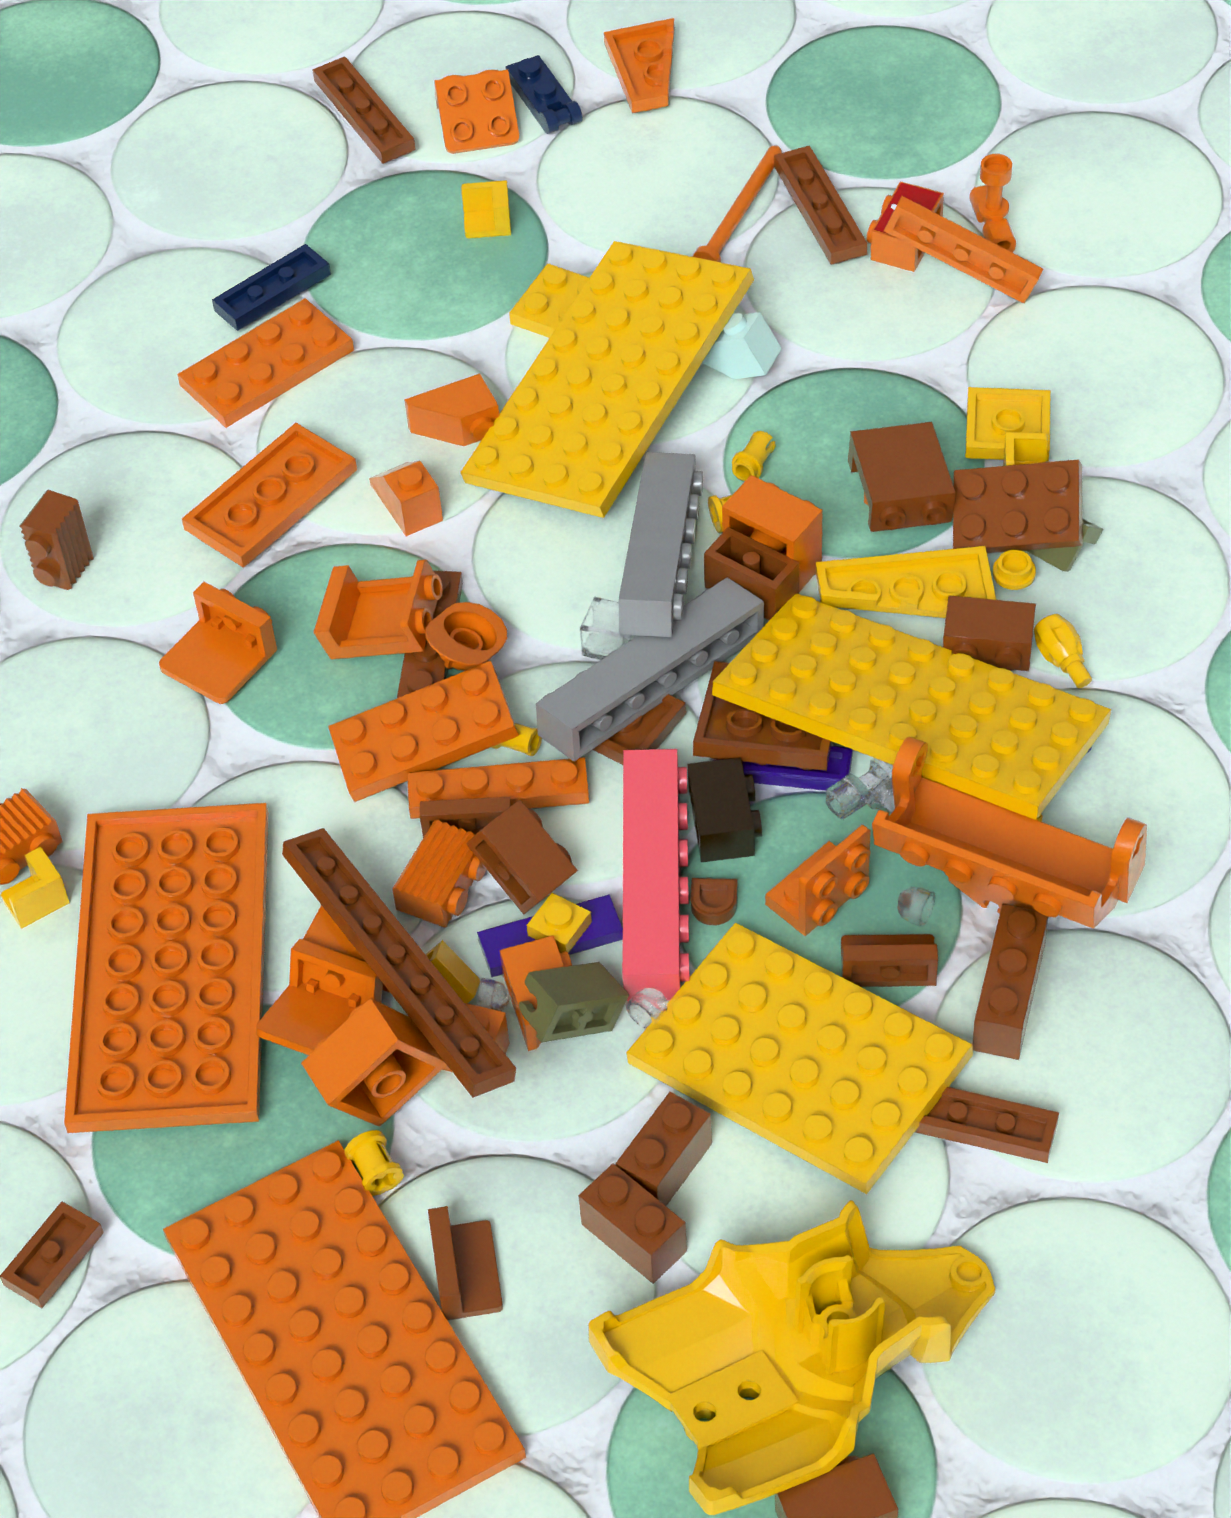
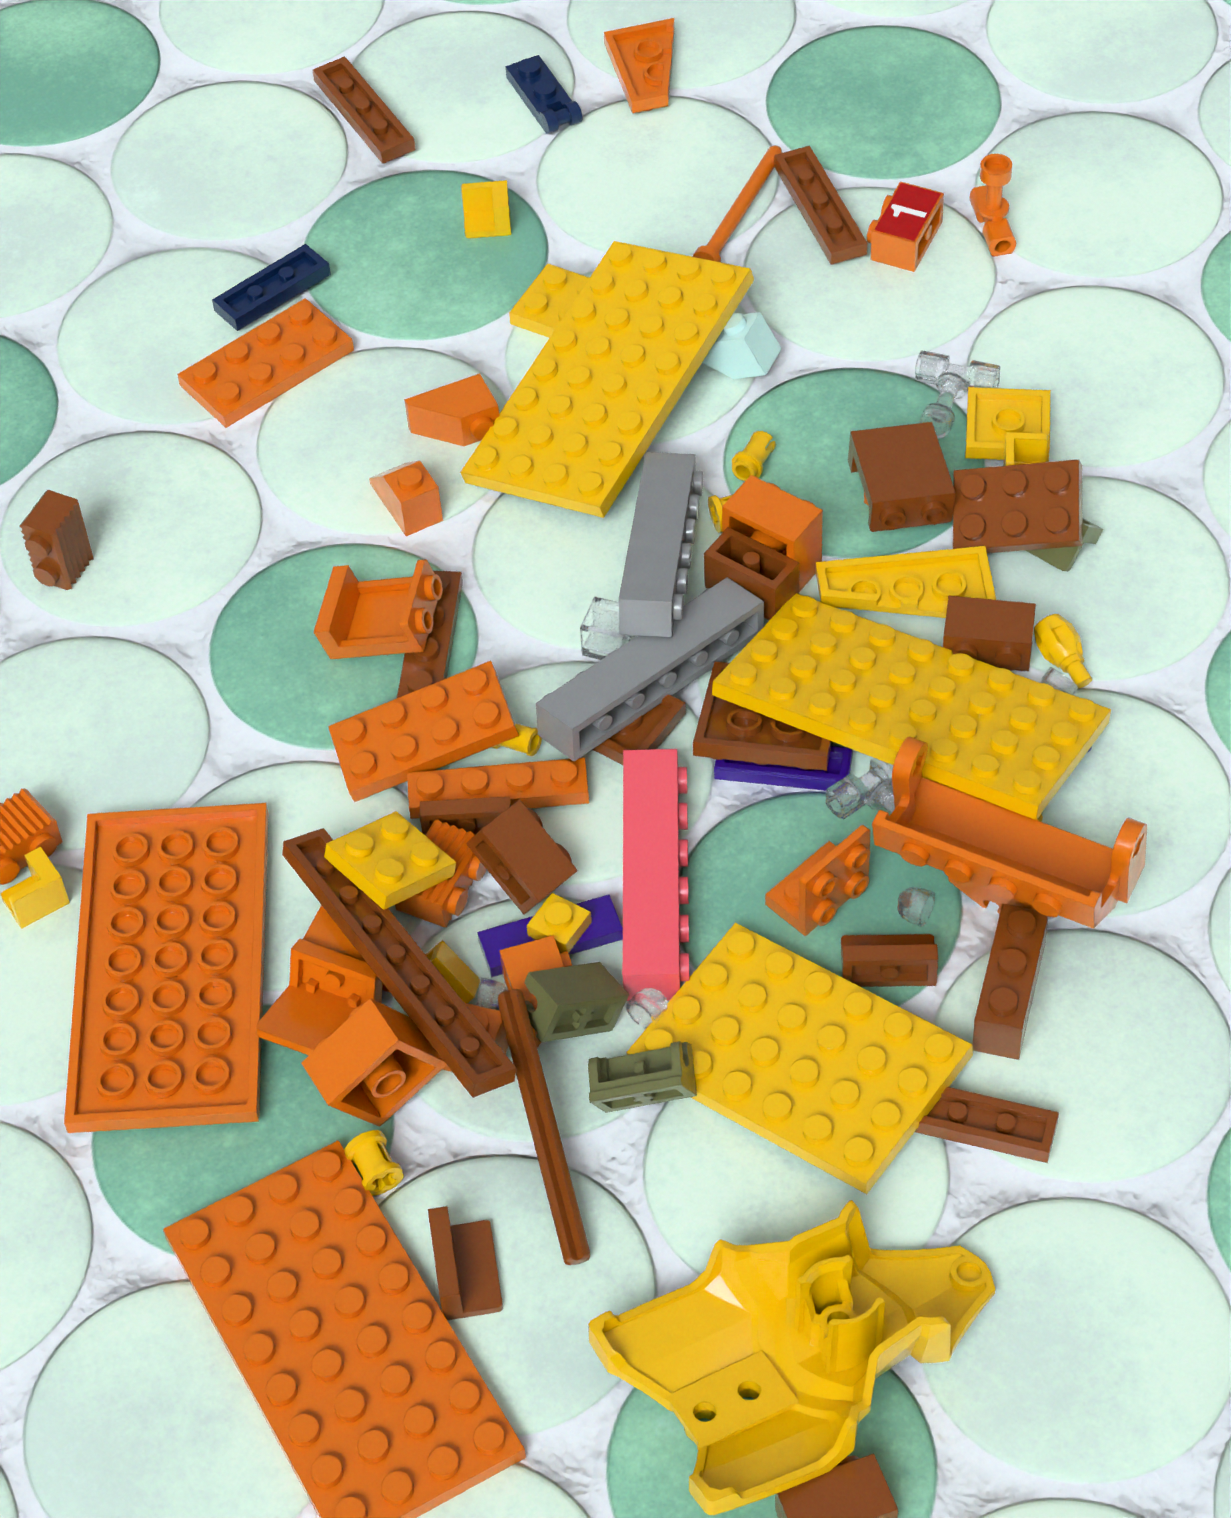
(51, 1254): dark orange plate -> none
(222, 647): orange bracket -> none
(269, 494): orange plate -> none
(390, 860): none -> yellow plate
(466, 635): orange piece -> none
(476, 111): orange bracket -> none
(543, 1128): none -> dark orange axle
(633, 1223): dark orange brick -> none
(642, 1078): none -> olive hinge
(668, 1147): dark orange brick -> none
(713, 900): dark orange tile -> none
(722, 809): dark brown brick -> none
(952, 384): none -> clear bar
(963, 249): orange plate -> none
(1014, 570): yellow plate -> none
(1059, 681): none -> clear hinge

